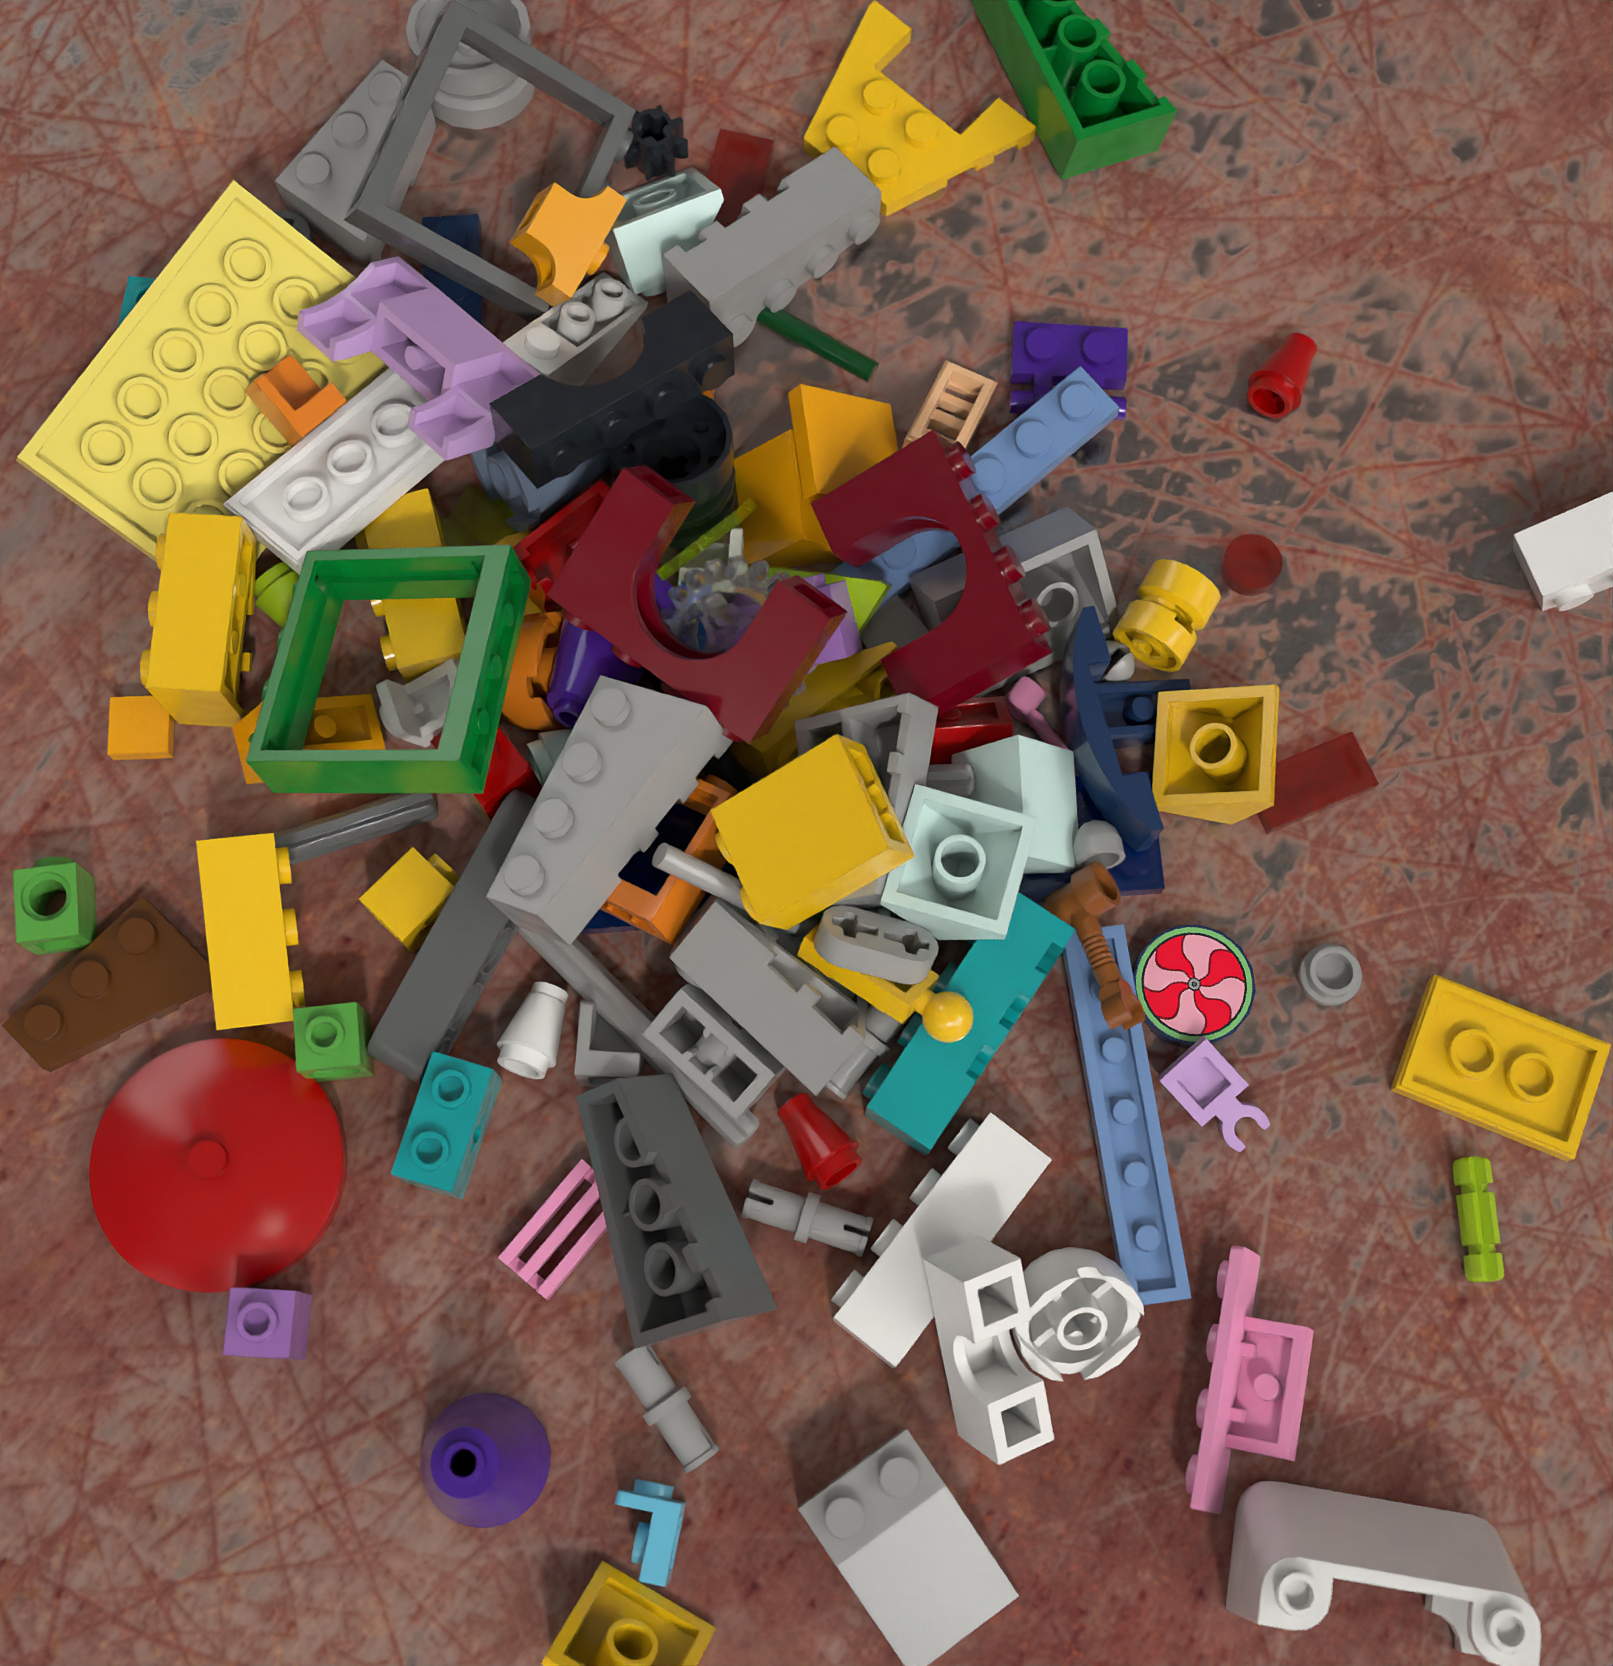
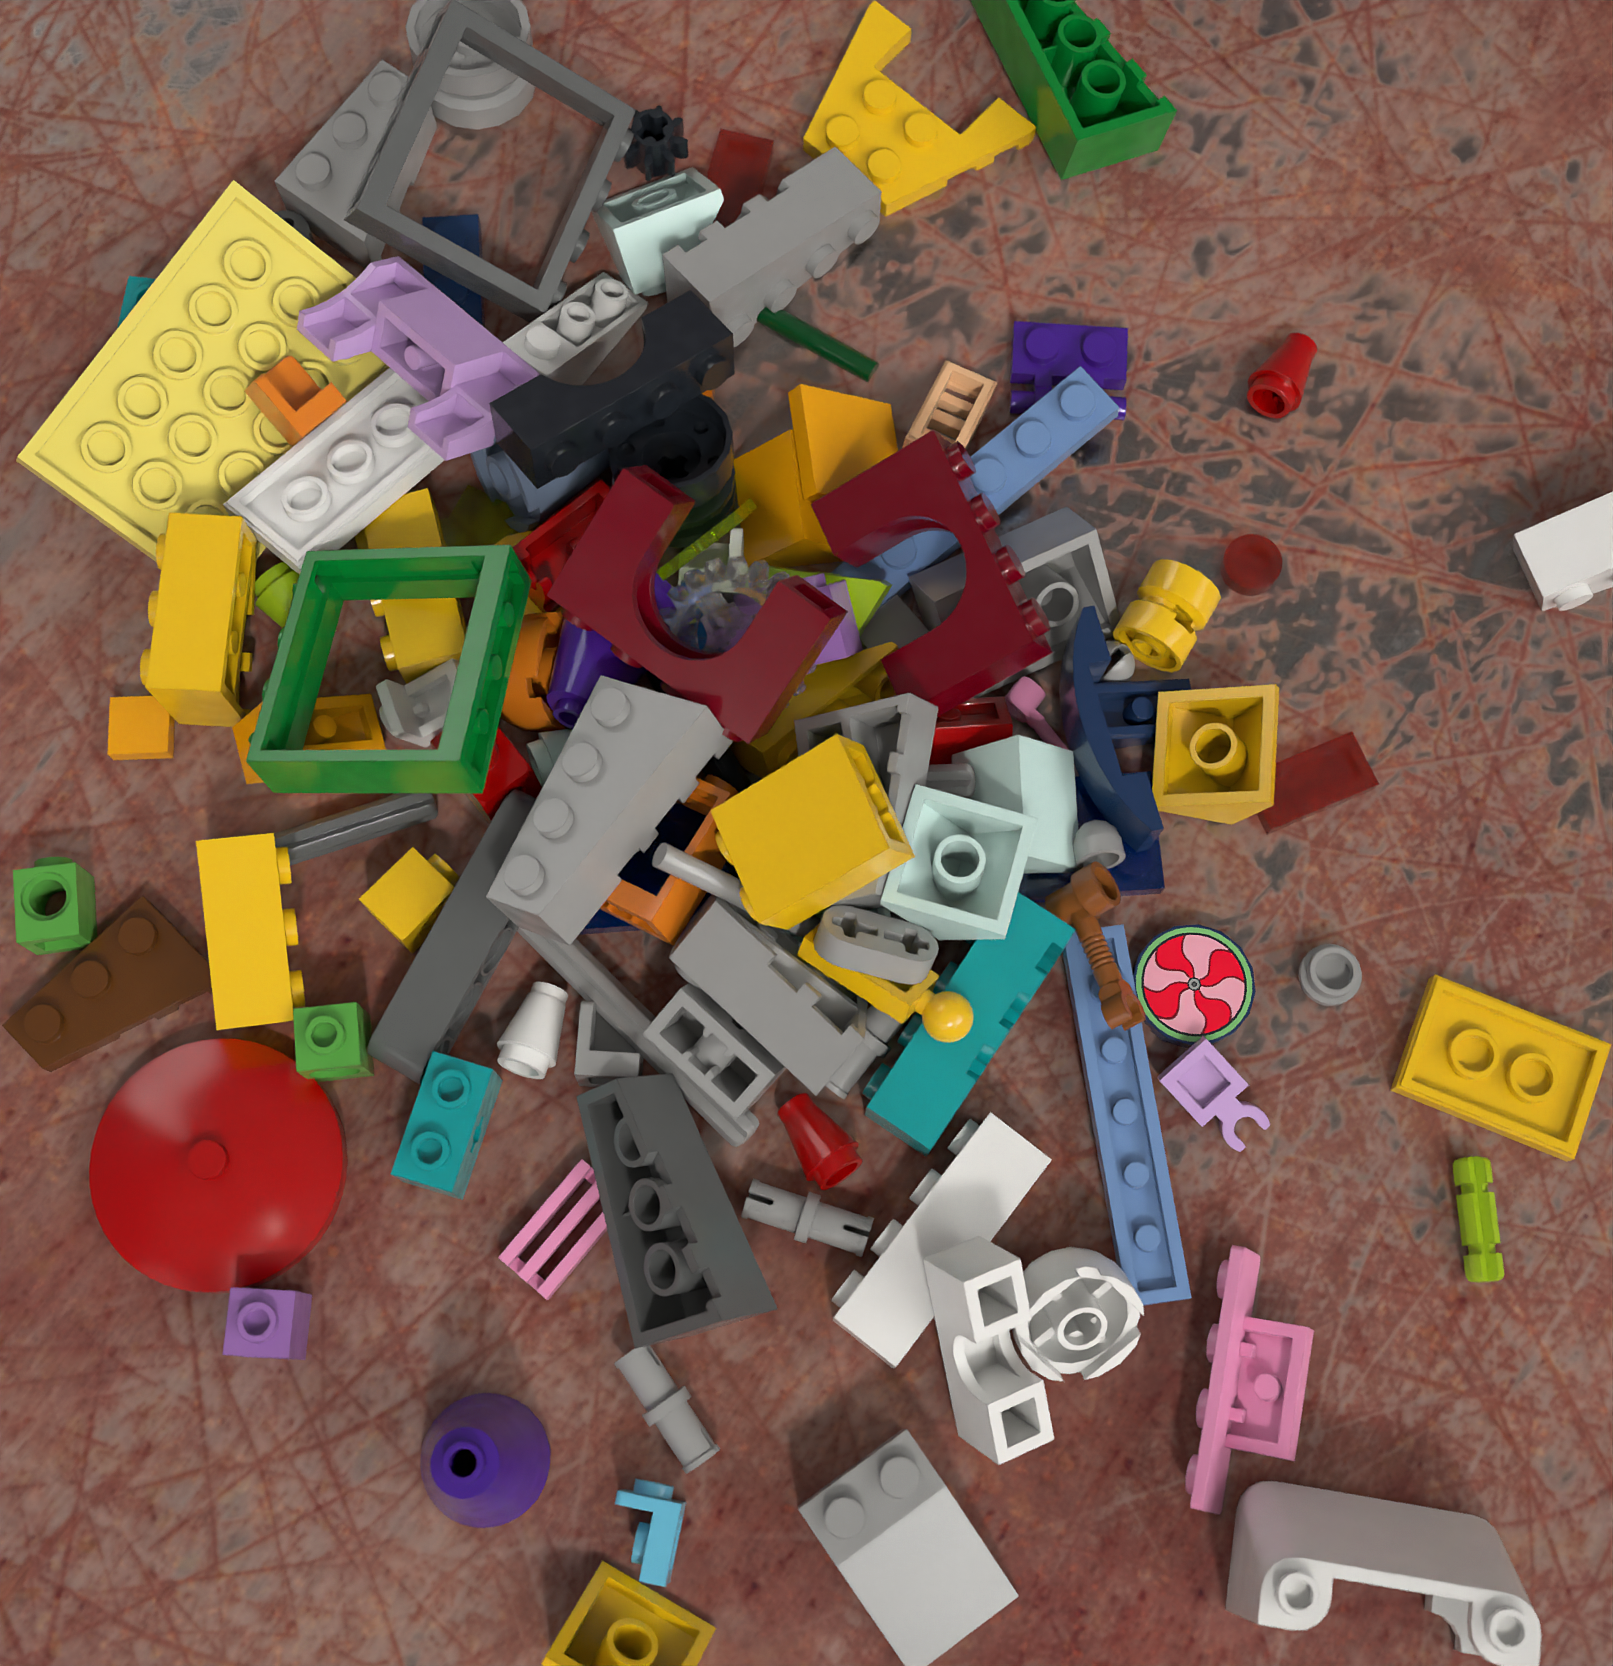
(566, 238): light orange brick -> none

